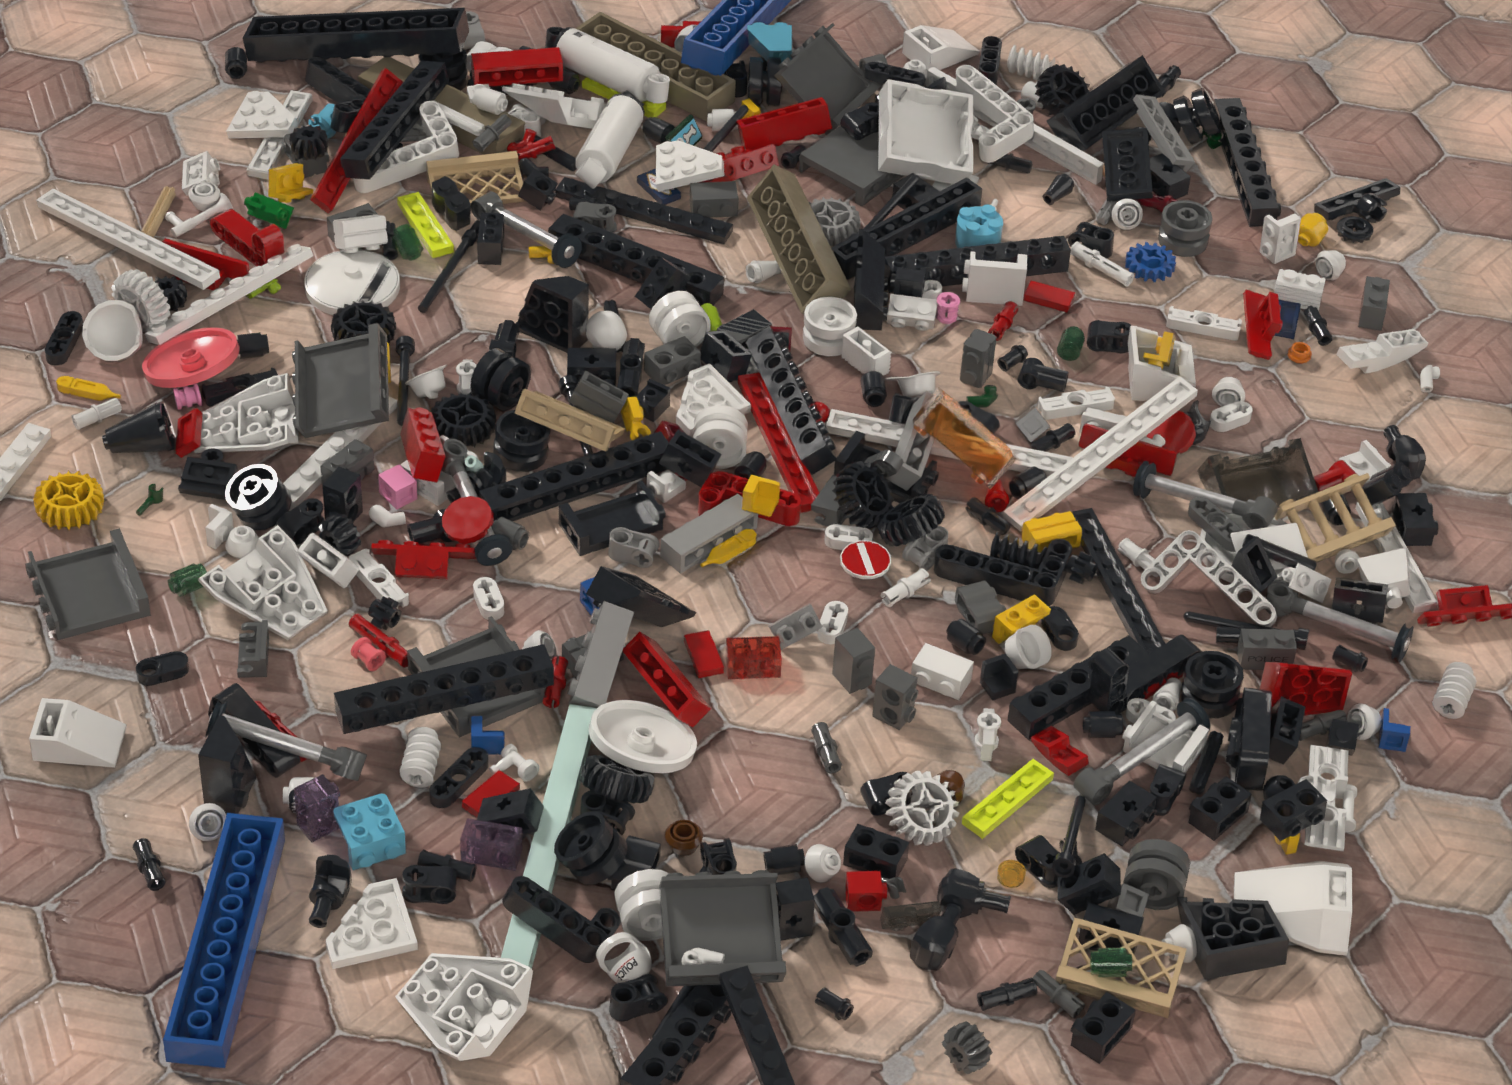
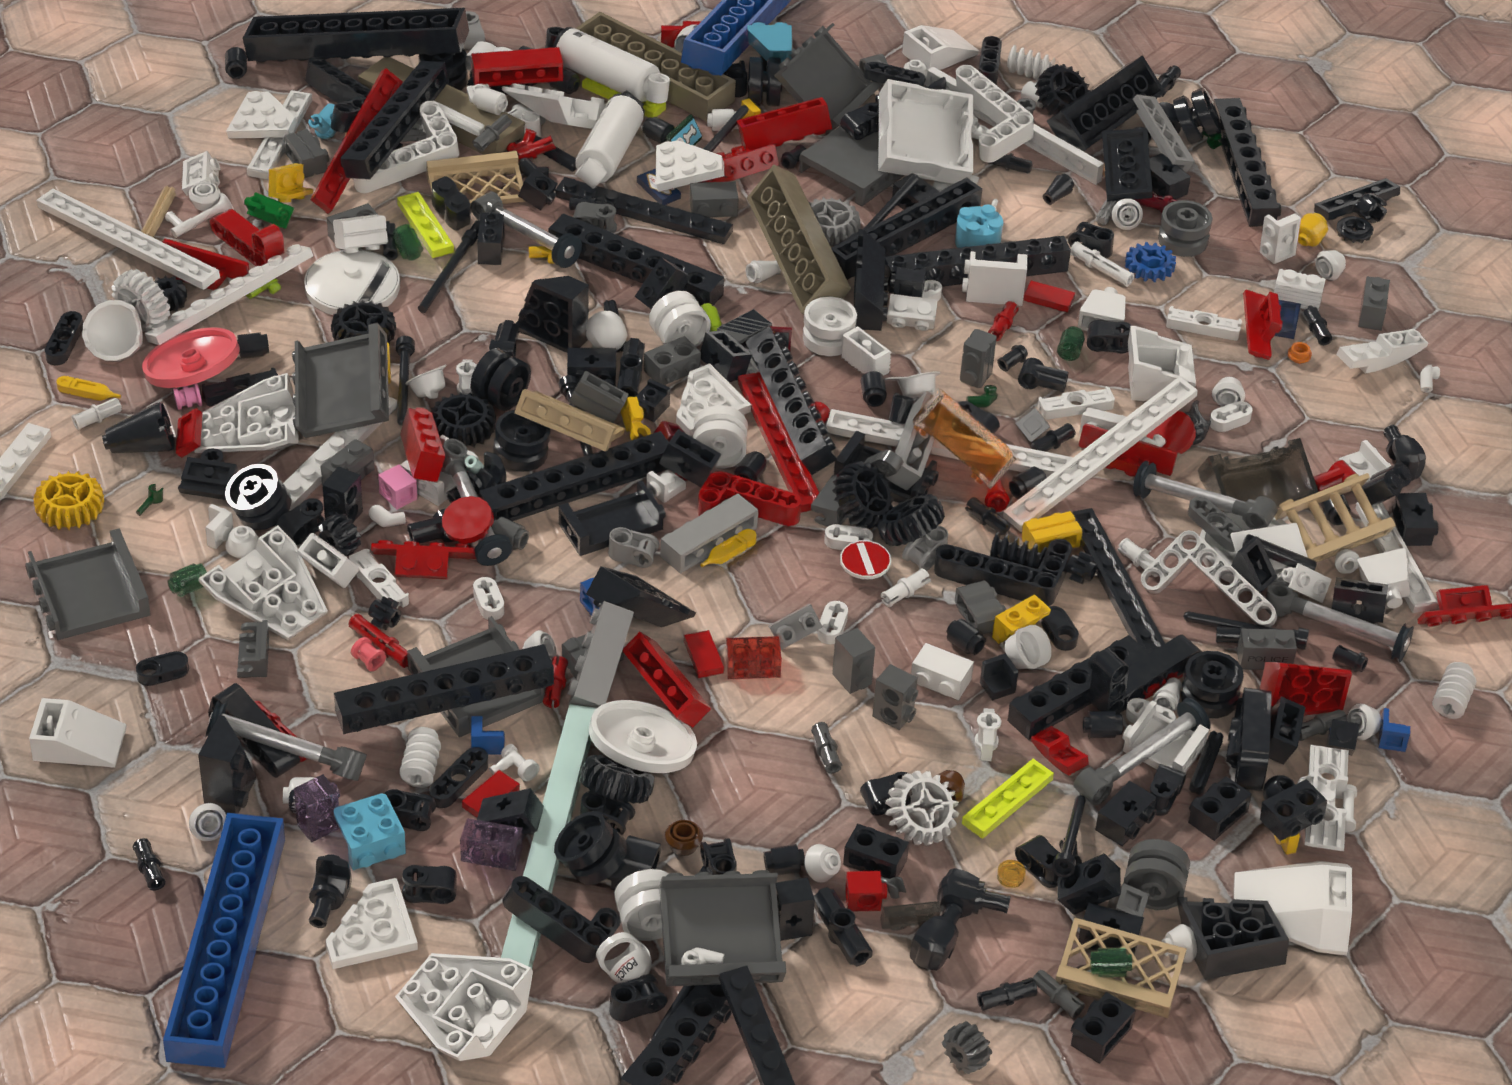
(308, 142): black gear -> none
(409, 808): none -> black piece
(463, 869): black pin -> none
(761, 495): yellow panel -> none
(840, 1007): black pin -> none
(943, 307): bright pink bush -> none
(1102, 306): none -> white torso
(1164, 348): yellow bracket -> none

